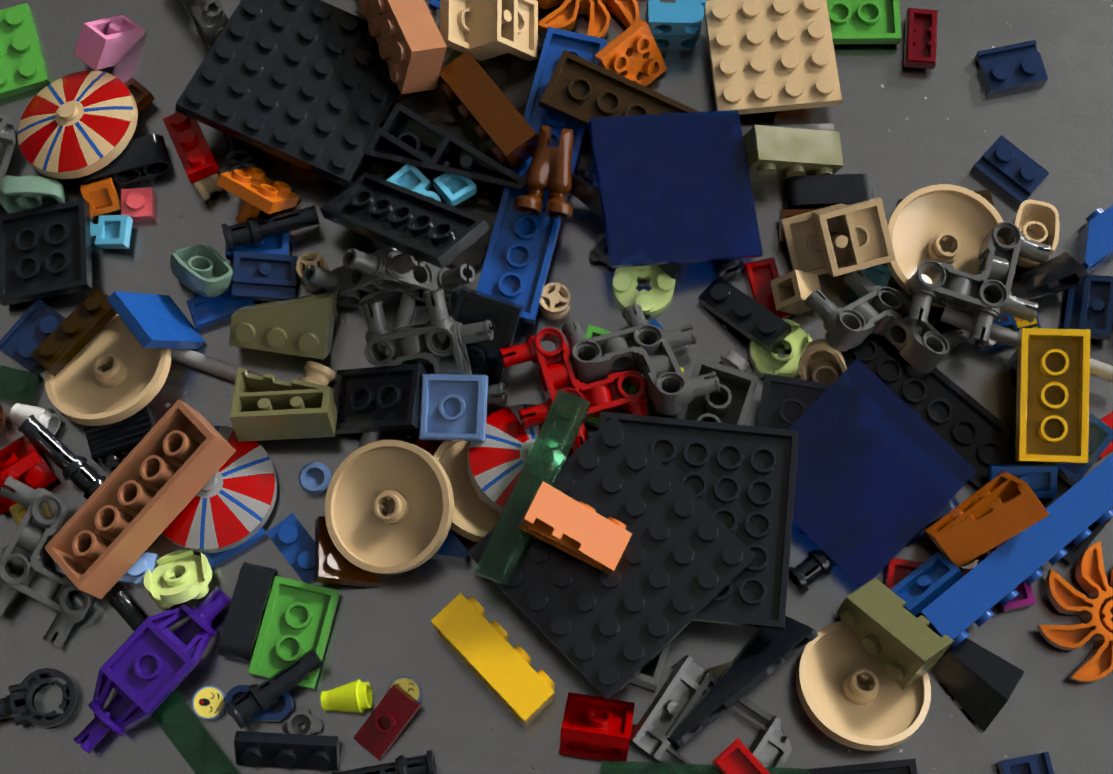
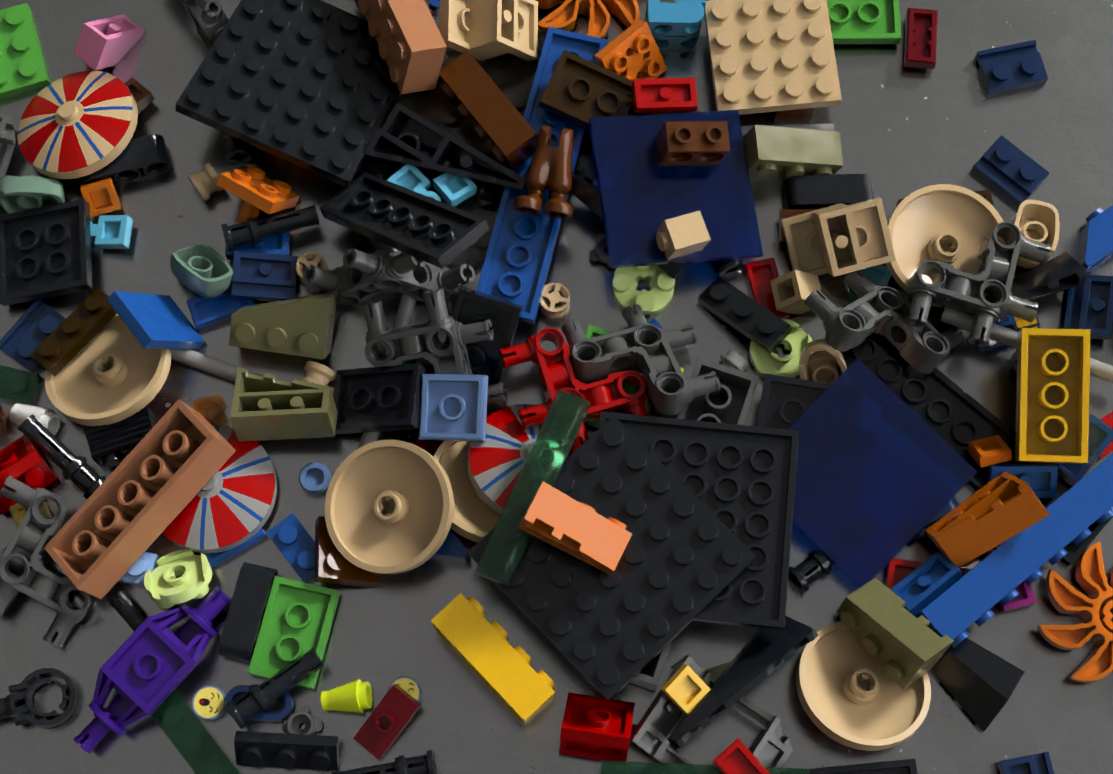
(138, 203): coral plate -> none
(191, 146): red plate -> none
(215, 404): none -> clear orange plate
(664, 95): none -> red plate
(682, 235): none -> tan brick
(685, 689): none -> yellow plate
(693, 143): none -> reddish brown brick
(989, 451): none -> orange tile

